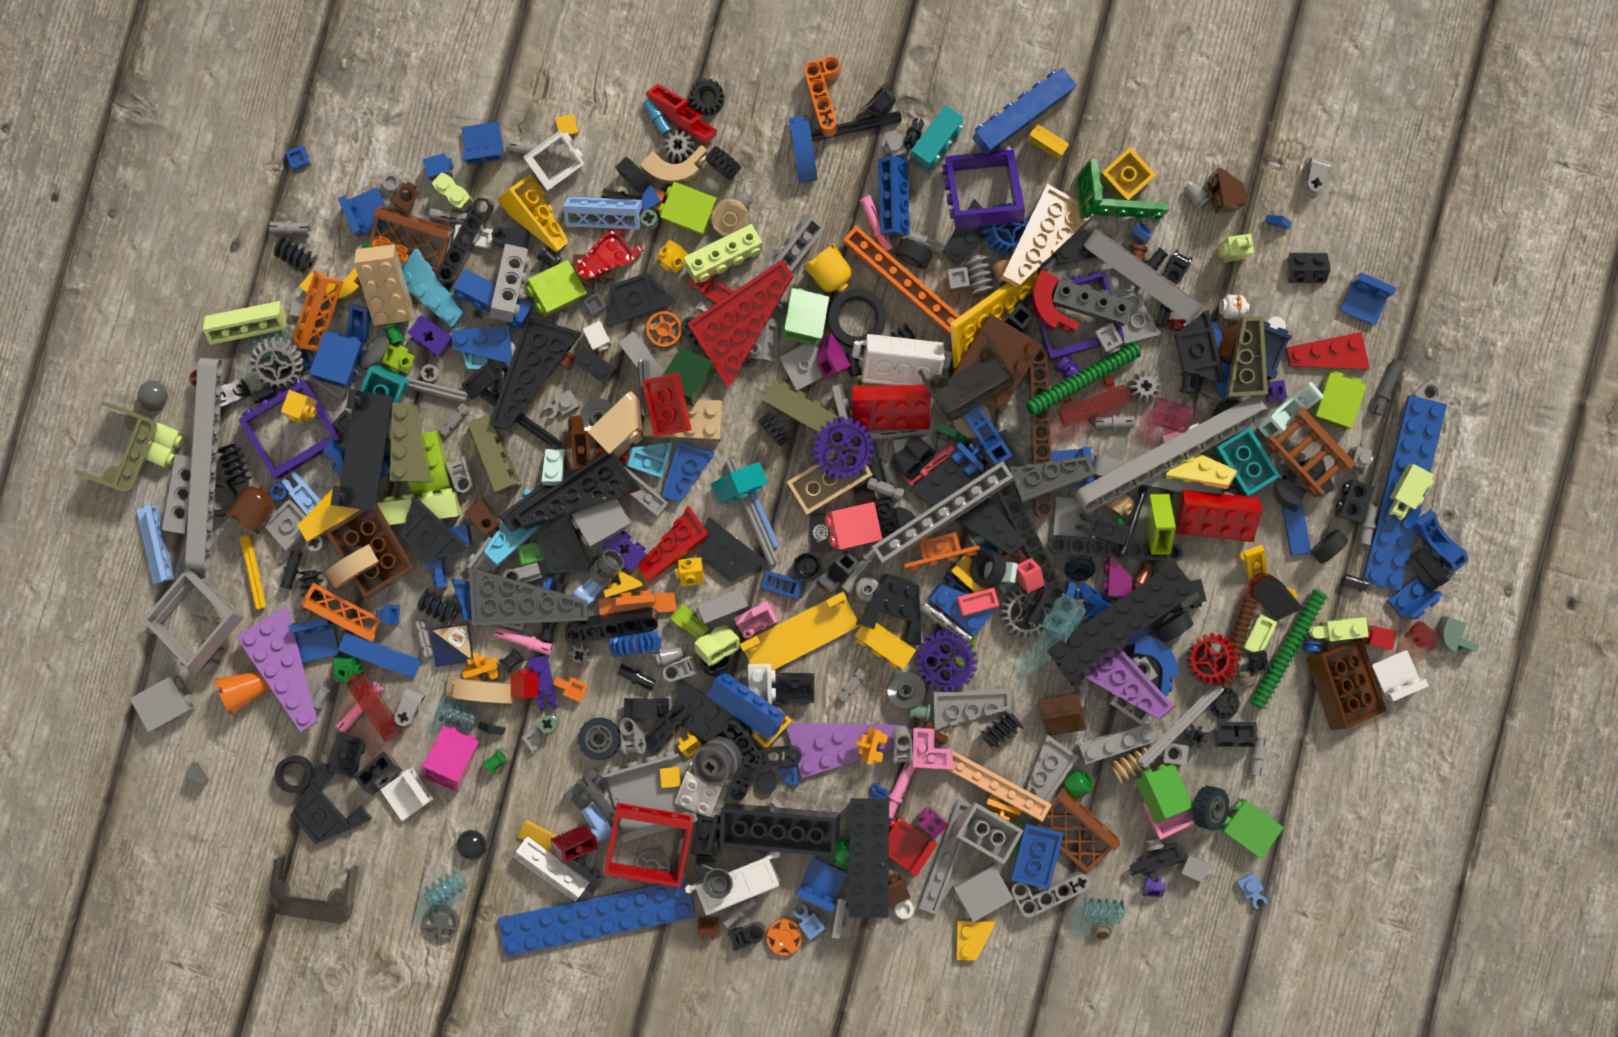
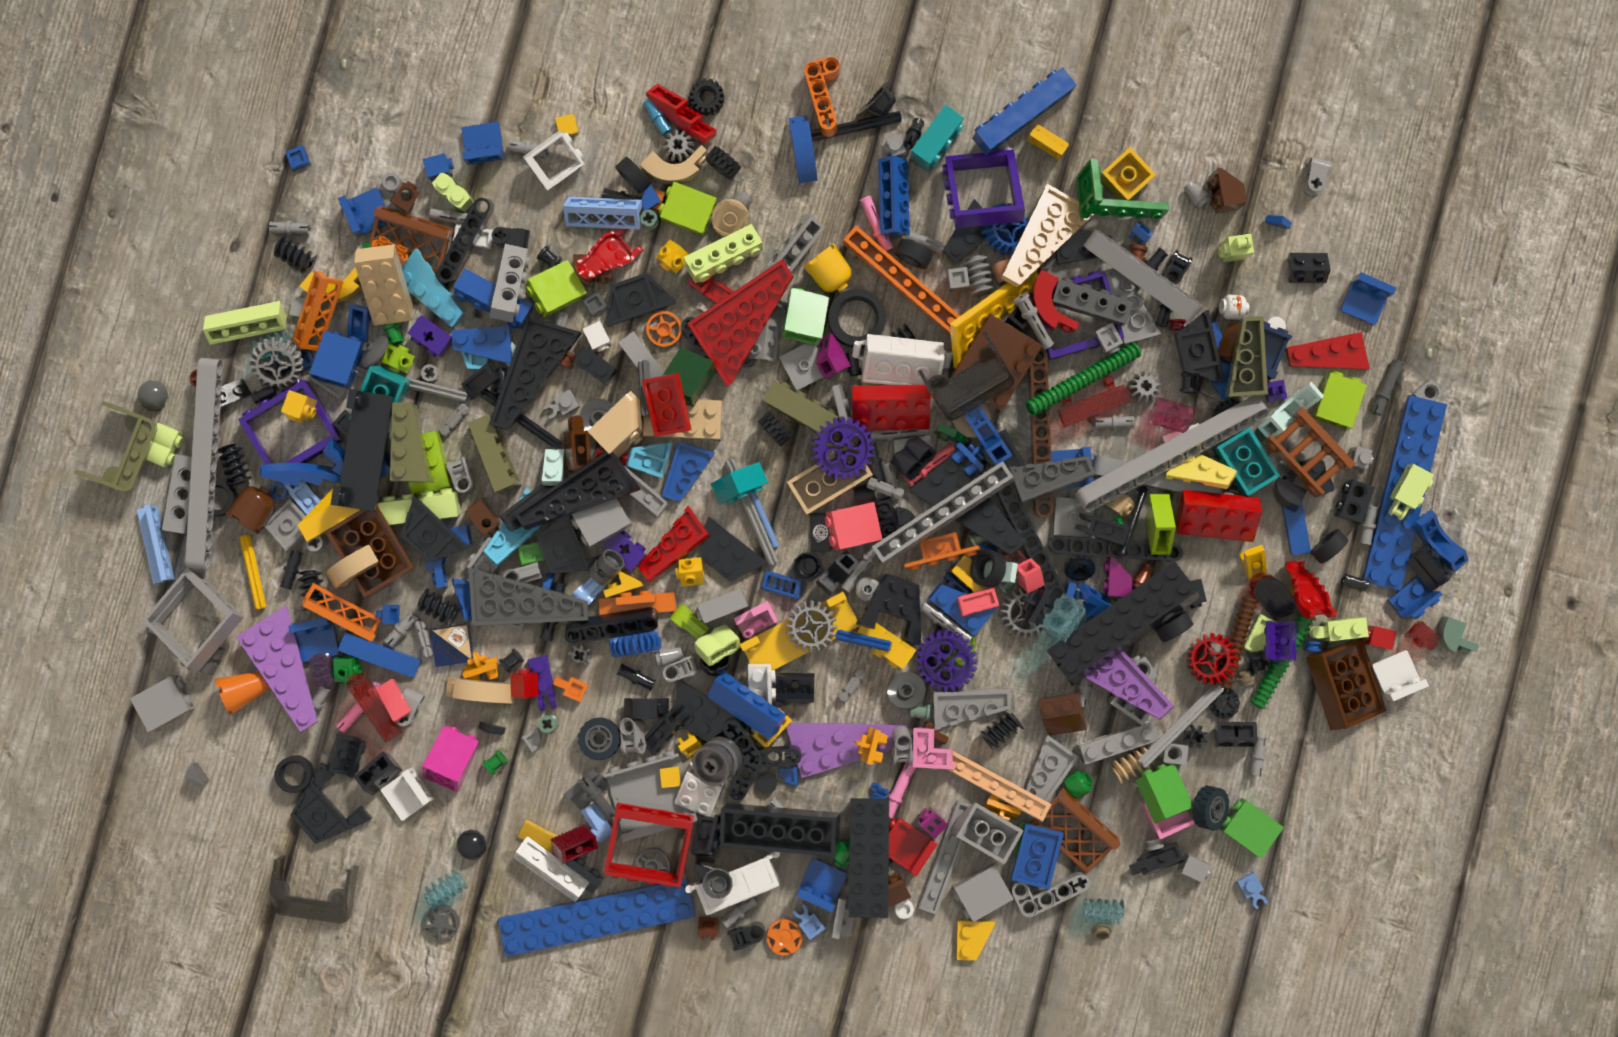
(296, 472): none -> blue slope
(321, 669): none -> clear purple gear
(393, 700): none -> coral tile
(401, 629): none -> light grey pin
(457, 714): clear light blue piece -> none
(528, 207): yellow wedge -> none
(531, 643): bright pink pin -> none
(806, 610): none -> light grey gear
(863, 640): none -> blue axle
(1029, 312): none -> light grey pin
(1064, 364): dark purple wheel -> none
(1153, 889): dark purple tile -> none
(1164, 658): blue arch -> none
(1280, 641): none -> dark purple bracket
(1308, 593): none -> red animal

